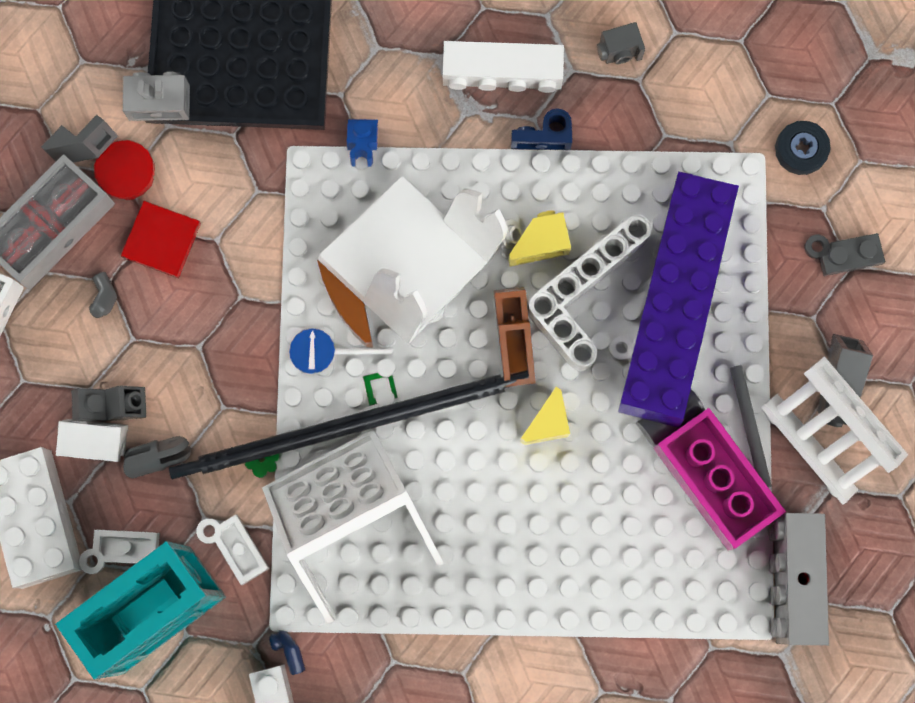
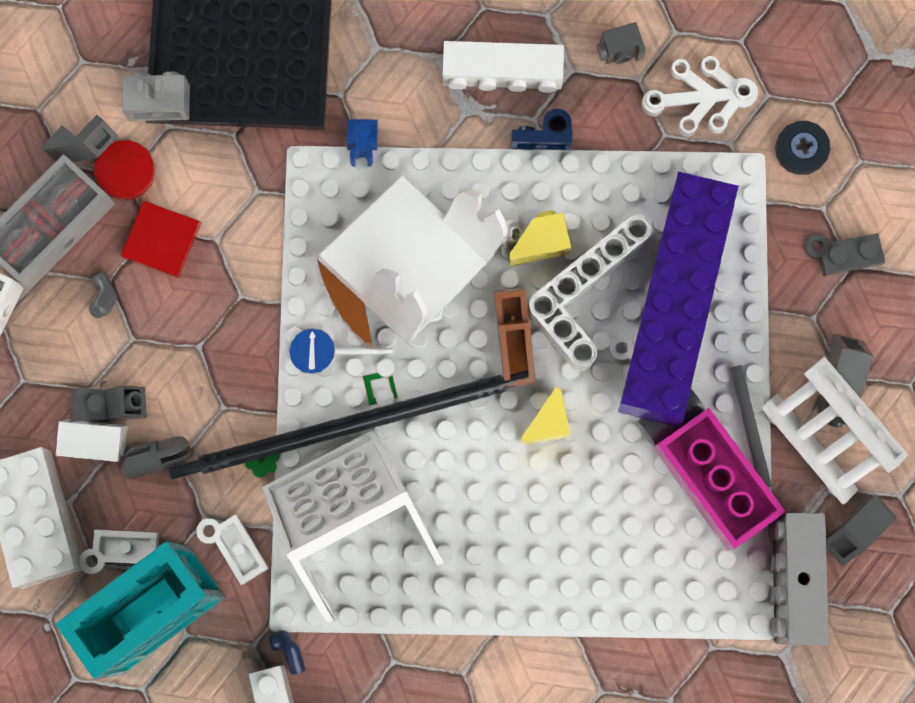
(703, 95): none -> white plant
(860, 530): none -> dark grey slope

